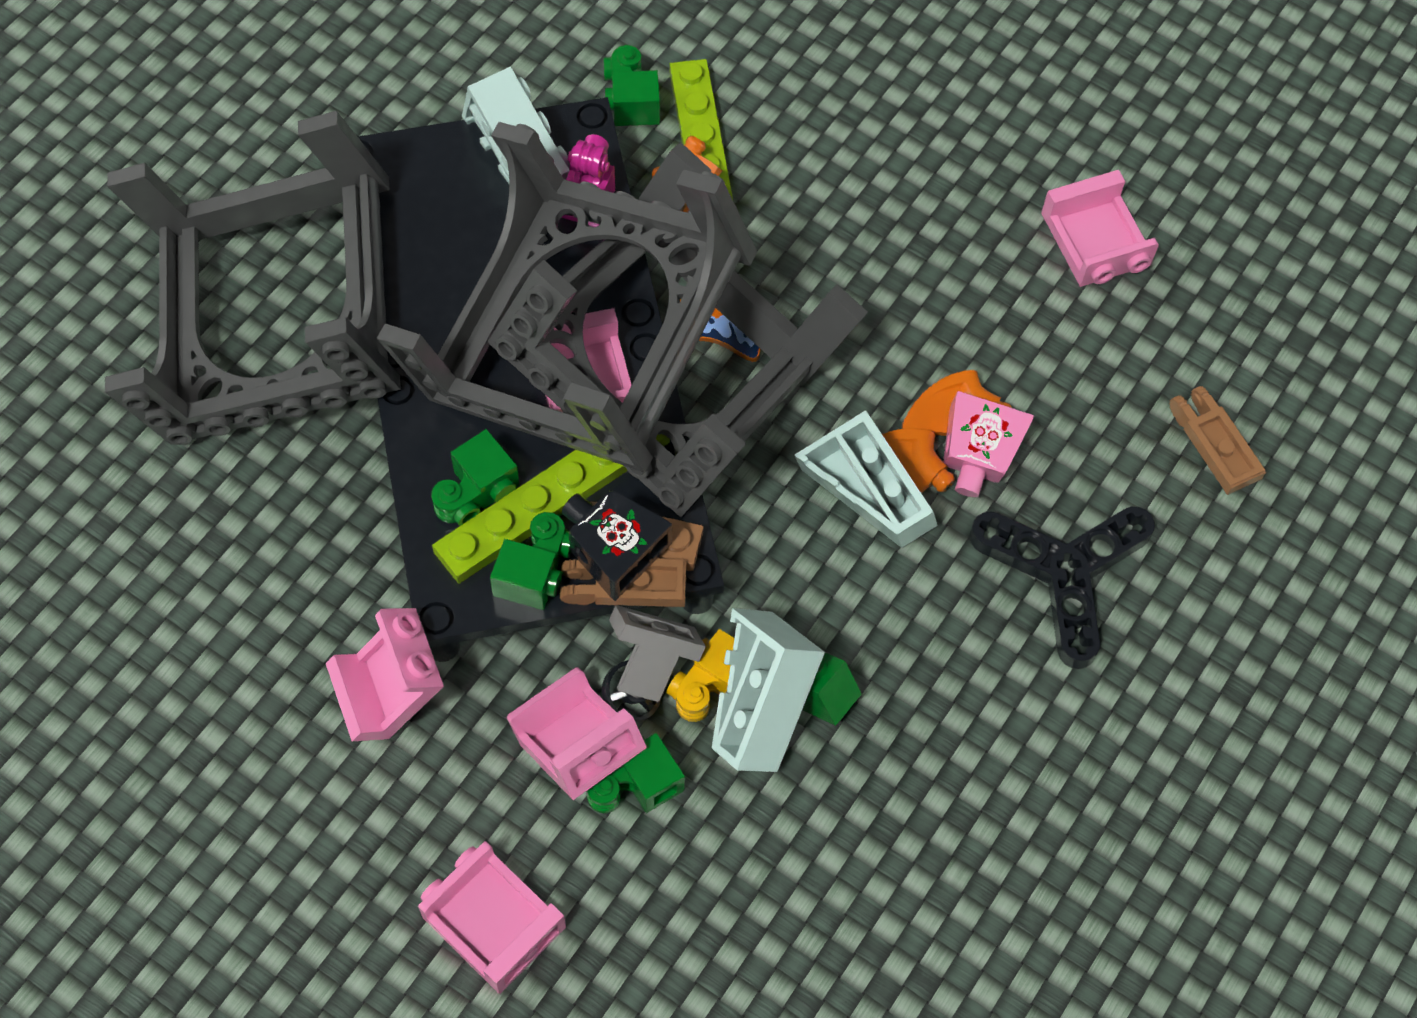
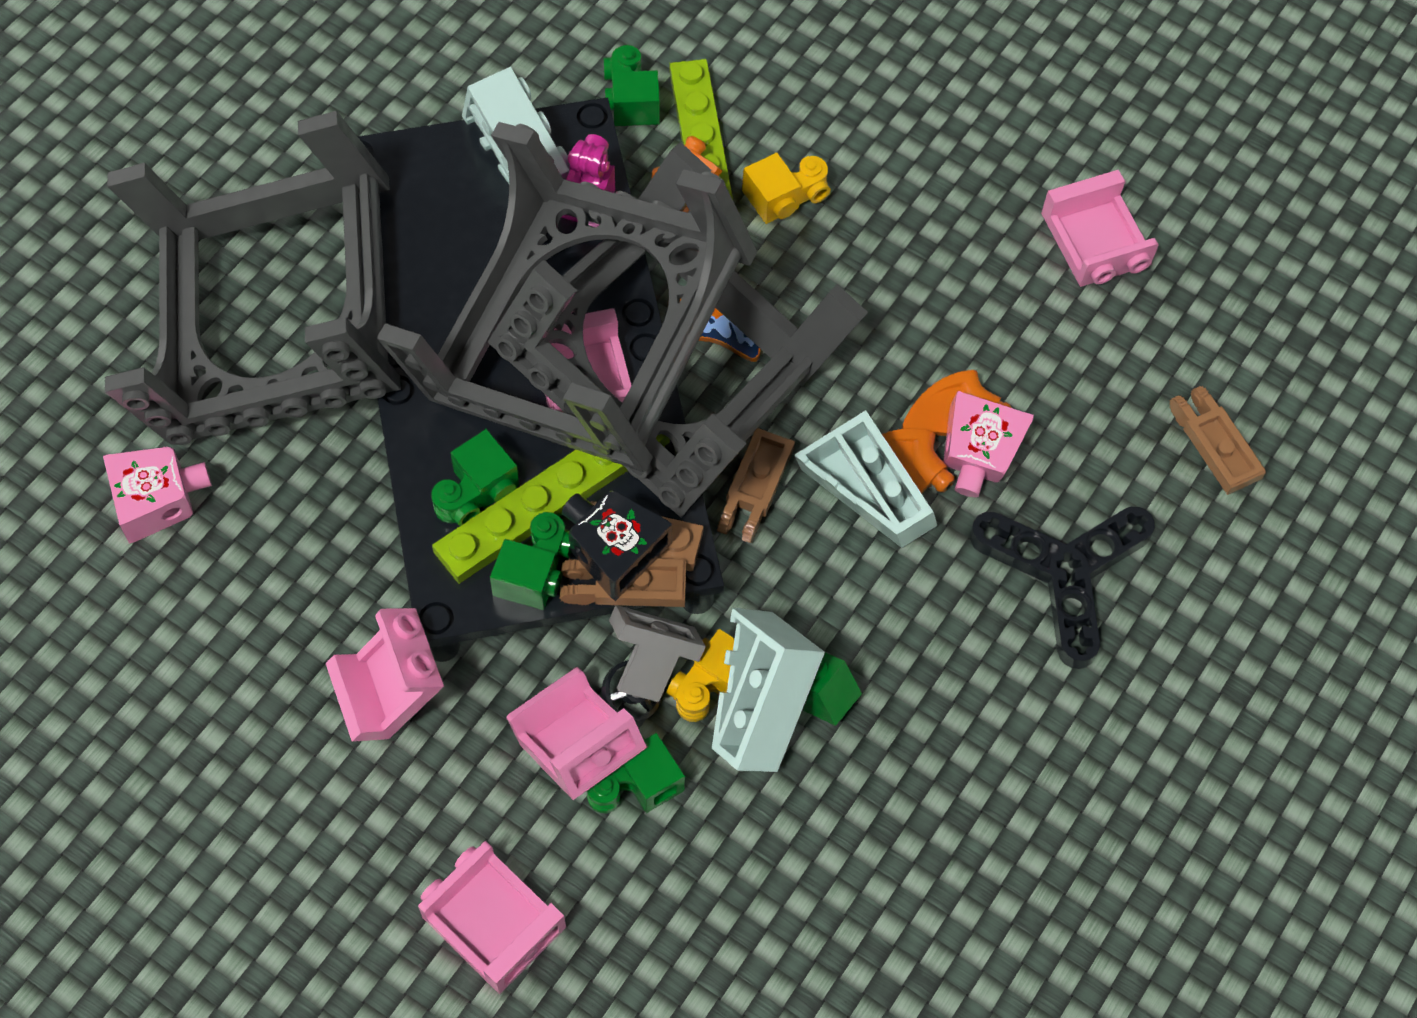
(152, 489): none -> bright pink torso
(756, 481): none -> medium nougat hinge
(778, 191): none -> yellow brick

